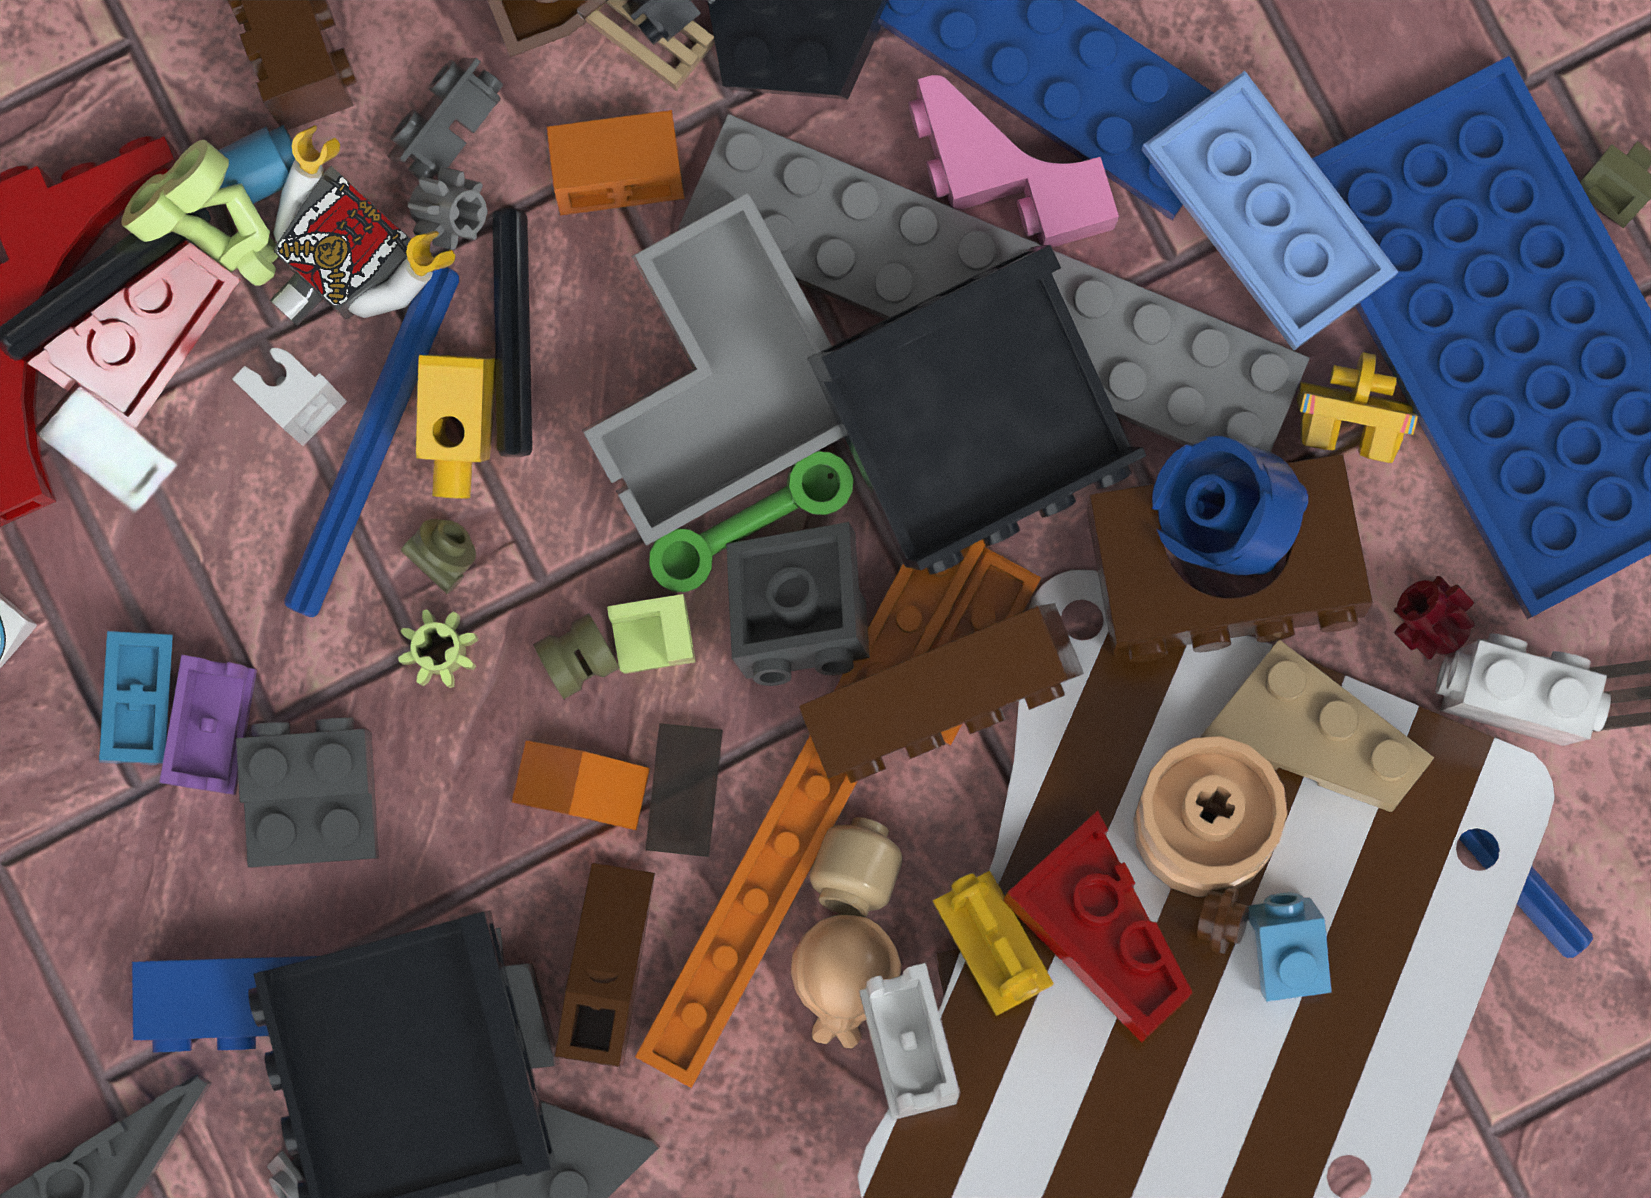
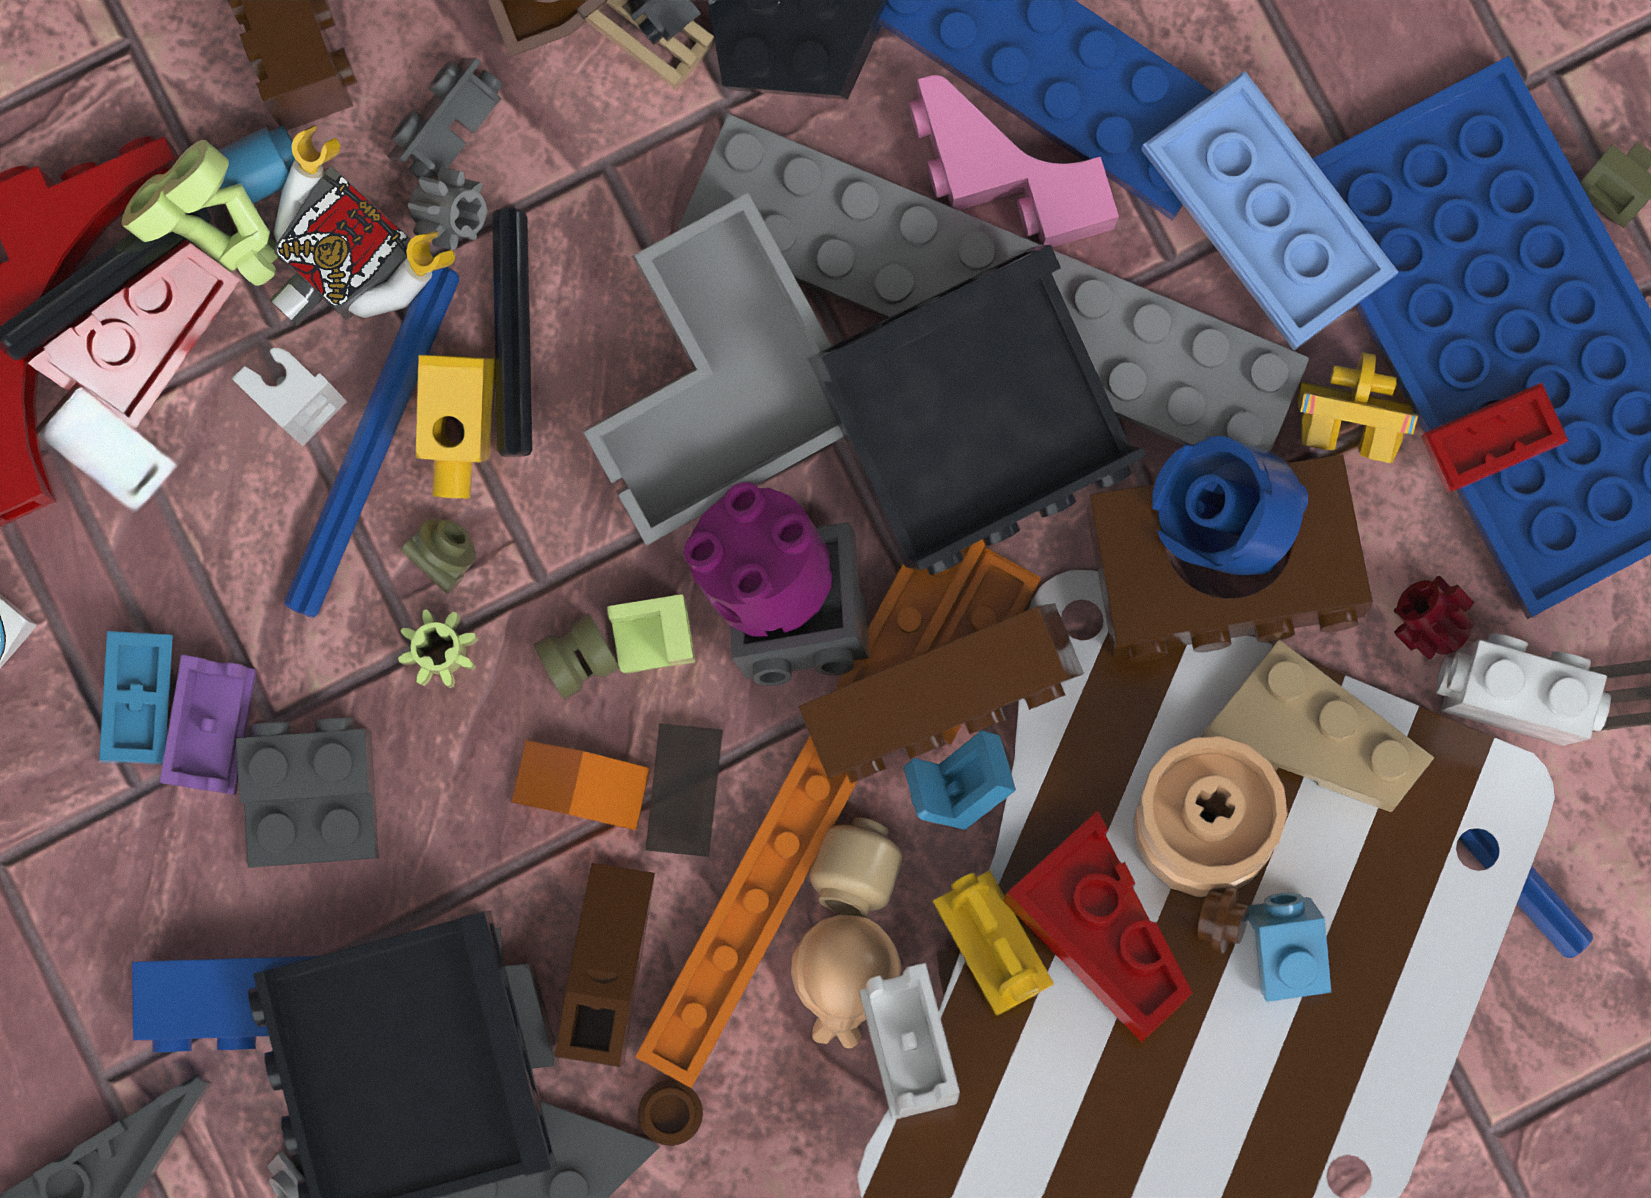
(615, 162): orange hinge -> none
(670, 1113): none -> reddish brown plate
(685, 558): bright green piece -> none
(759, 560): none -> magenta brick
(962, 784): none -> dark azure bracket
(1494, 438): none -> red plate

